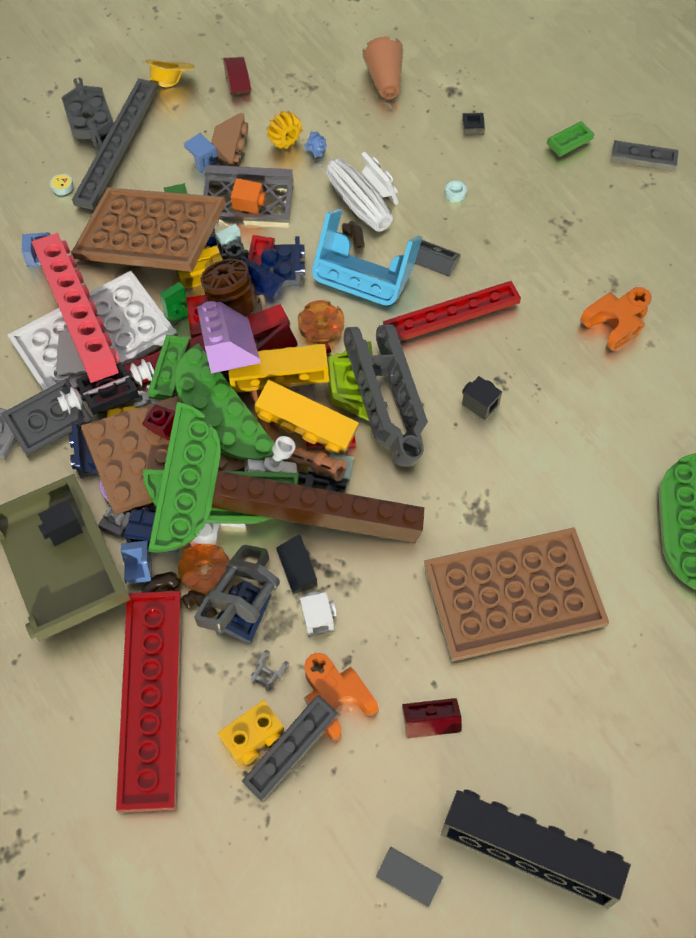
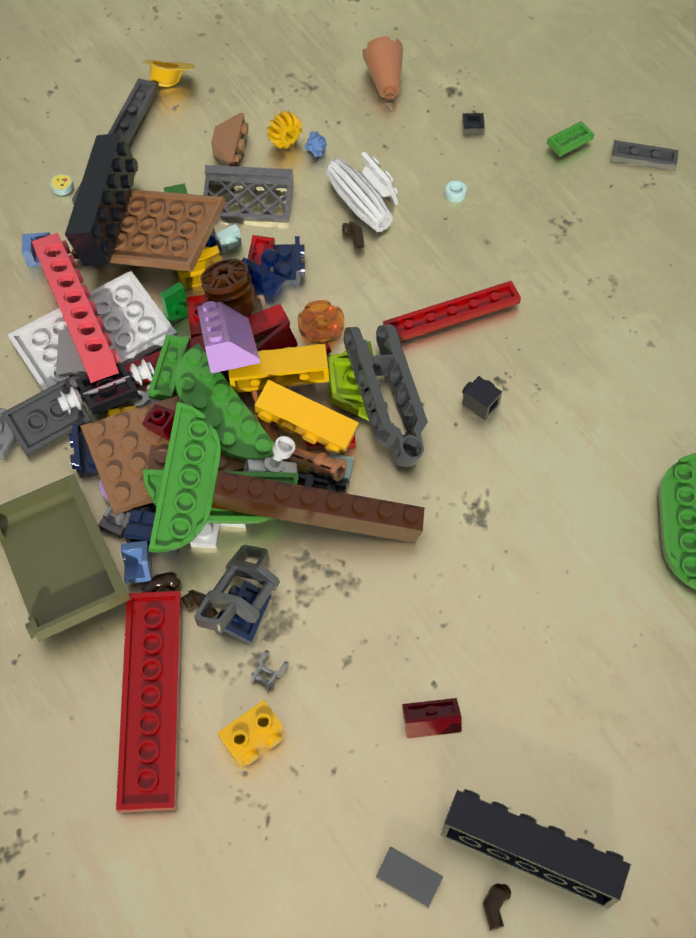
(59, 523): black brick -> none
(86, 102): dark grey plate -> none
(102, 200): none -> black brick
(194, 558): clear orange plate -> none
(202, 150): medium blue panel -> none
(234, 251): dark grey gear -> none
(237, 75): dark red slope -> none
(247, 196): orange brick -> none
(290, 748): dark grey tile -> none
(297, 565): black slope -> none
(318, 613): white brick -> none
(337, 689): orange piece -> none
(357, 276): medium azure windscreen -> none
(437, 258): dark grey slope -> none
(492, 903): none -> dark brown arm
(514, 594): medium nougat plate -> none
(621, 314): orange piece -> none

